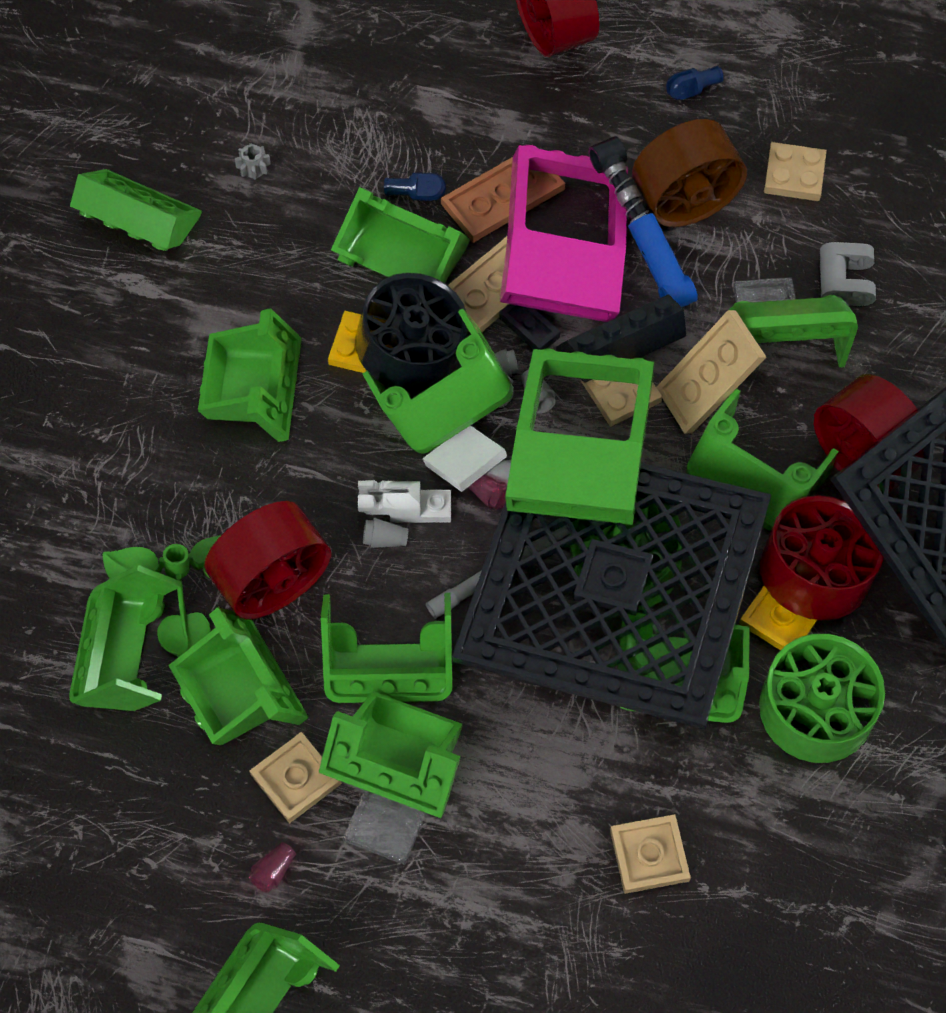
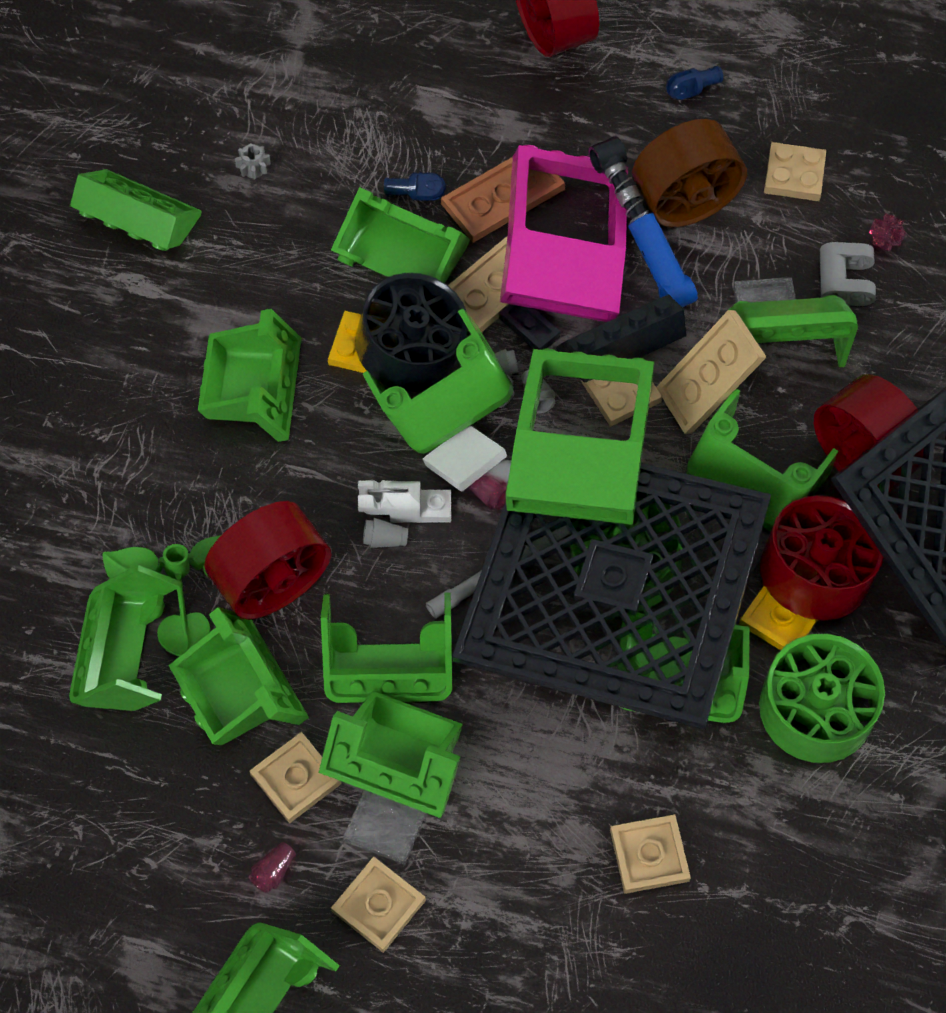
(378, 904): none -> tan plate
(887, 232): none -> clear pink gear

